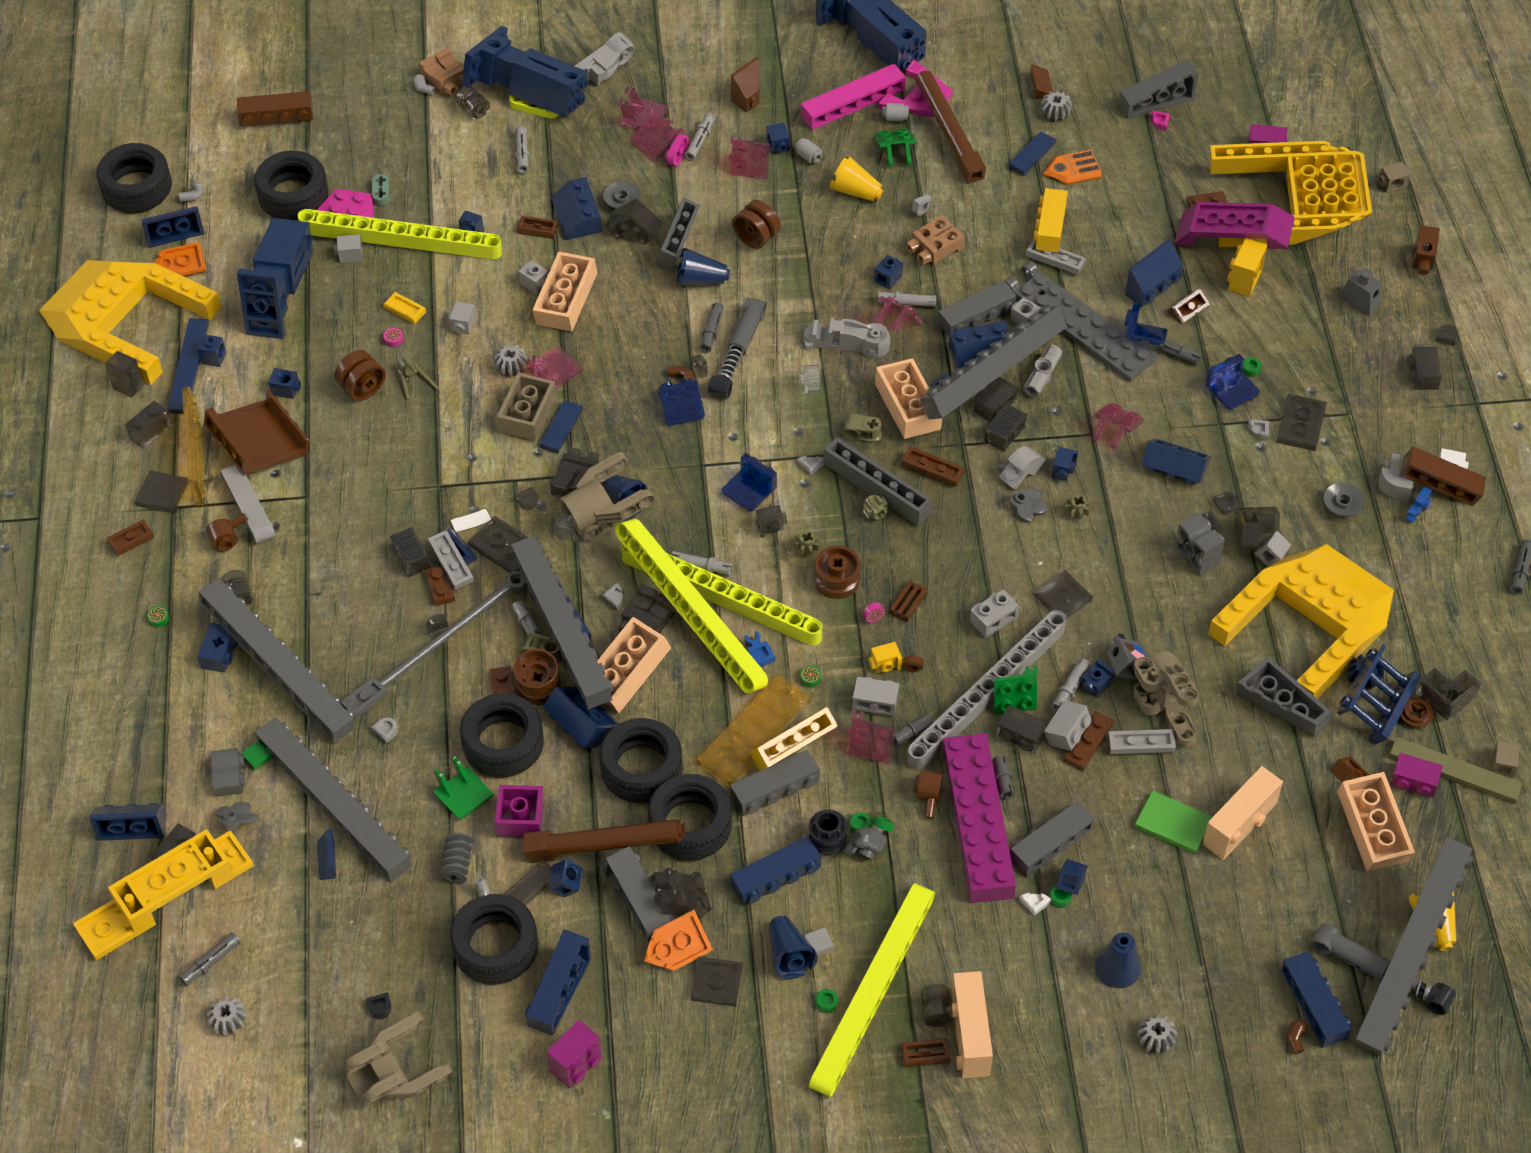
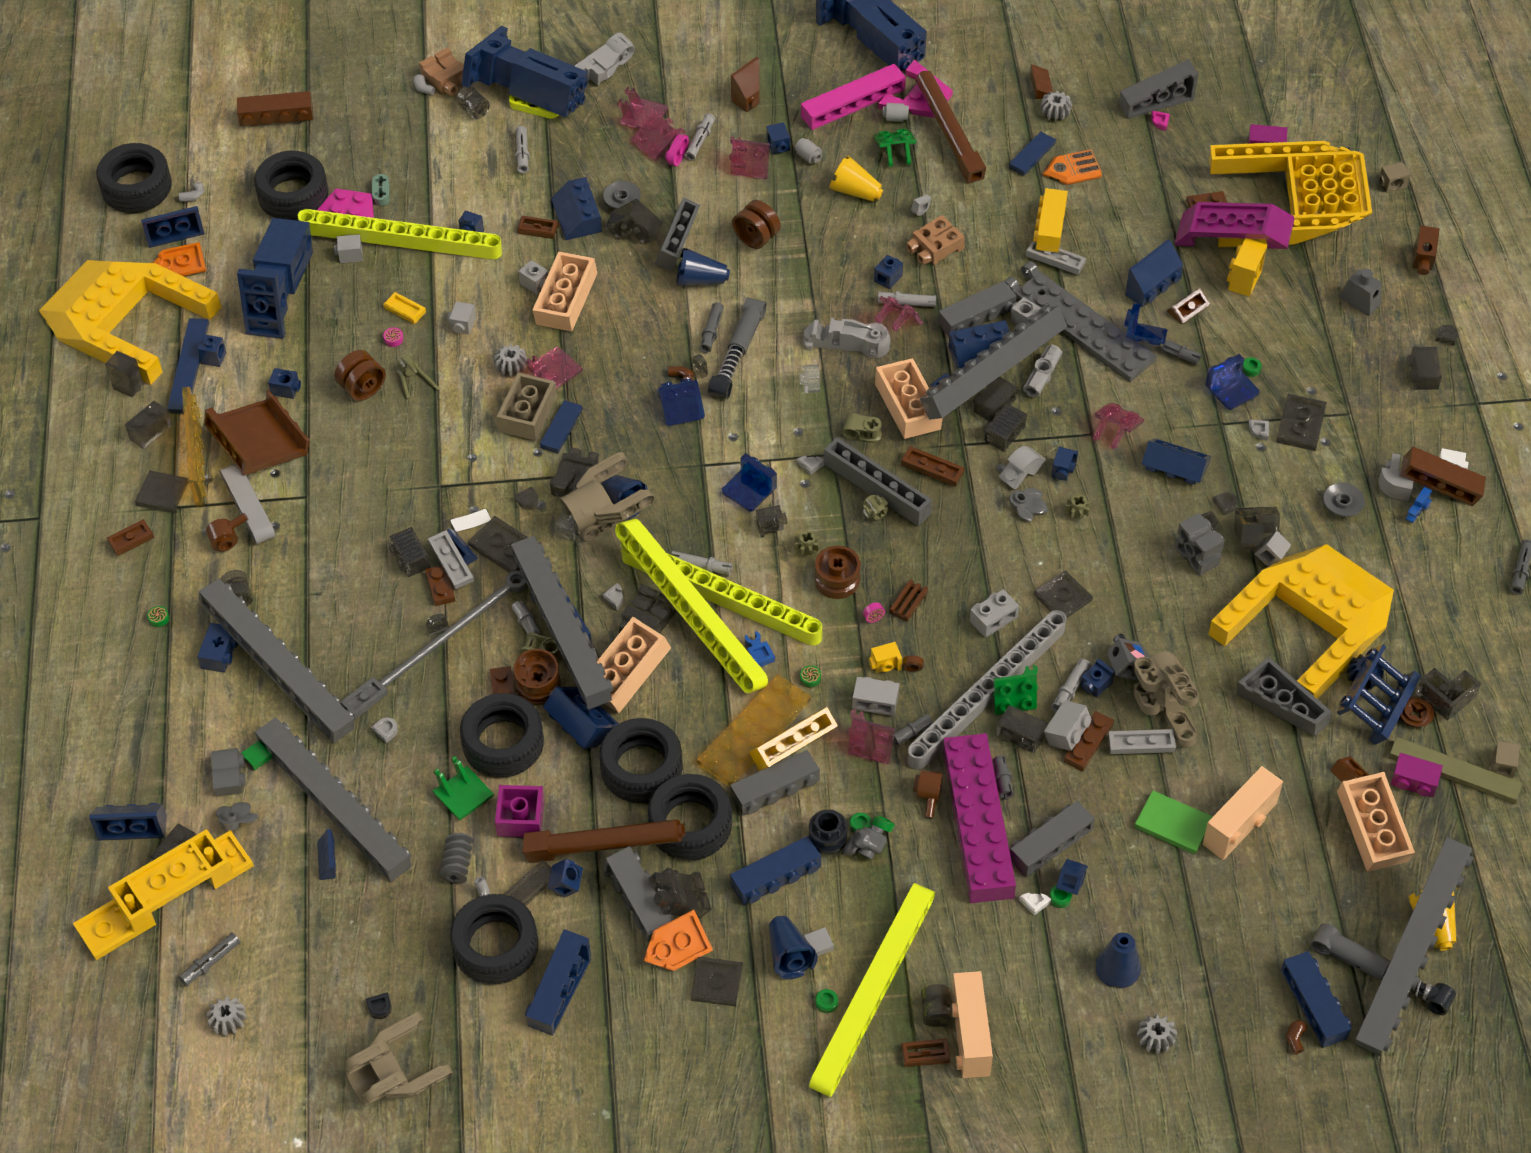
(574, 1054): magenta brick -> none

